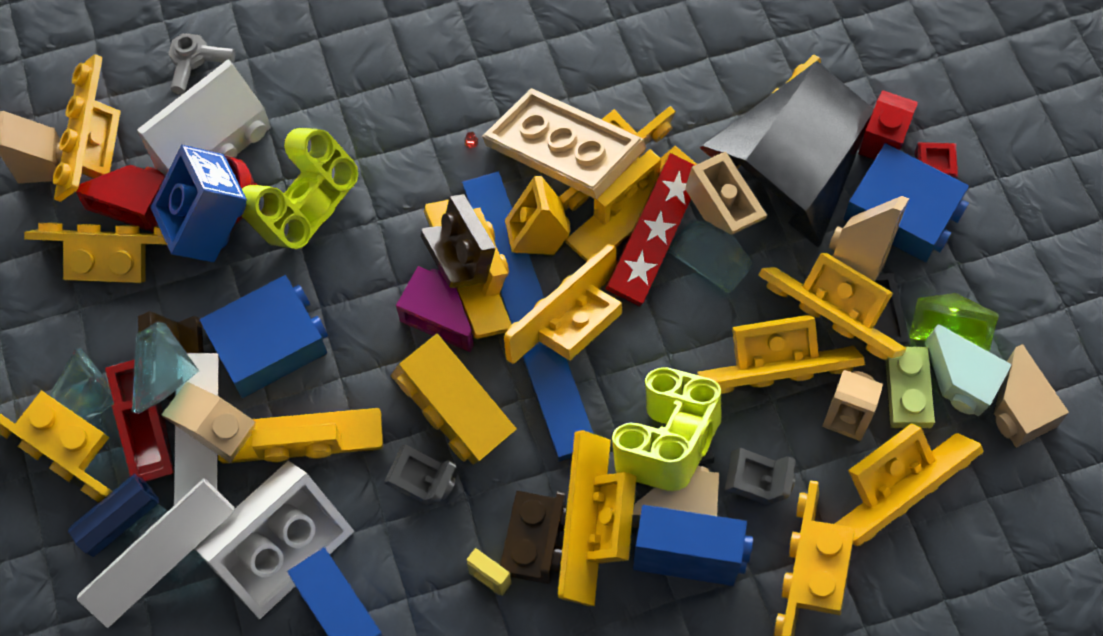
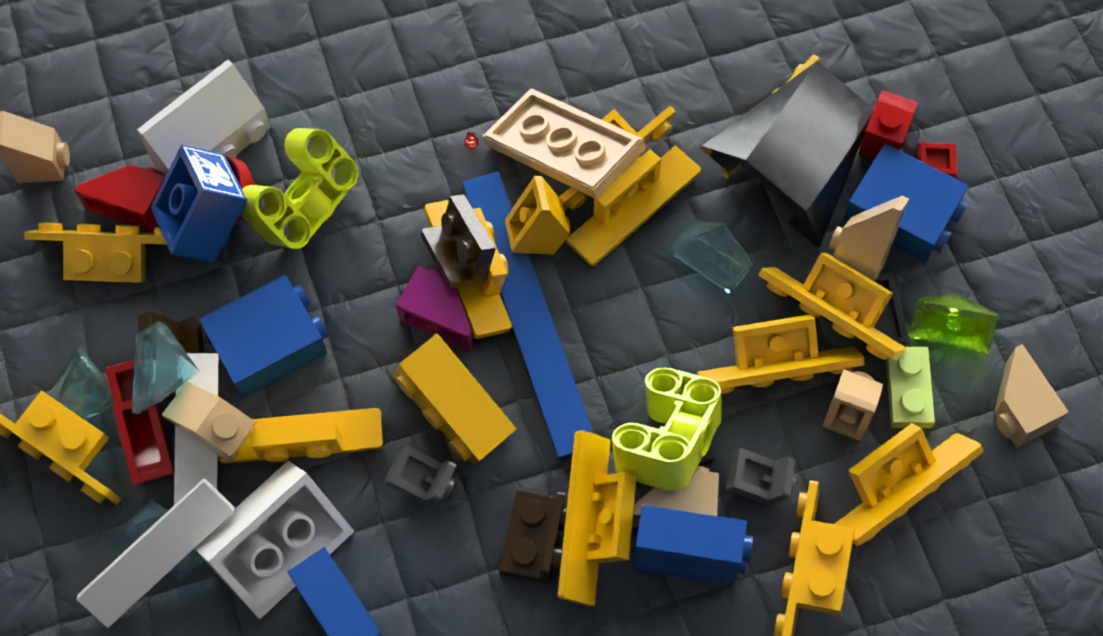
(89, 135): yellow bracket -> none
(113, 515): dark blue axle -> none
(190, 52): light grey piece -> none
(488, 572): light yellow tile -> none
(570, 314): yellow bracket -> none
(652, 232): red tile -> none
(723, 195): tan slope -> none
(965, 371): light aqua slope -> none

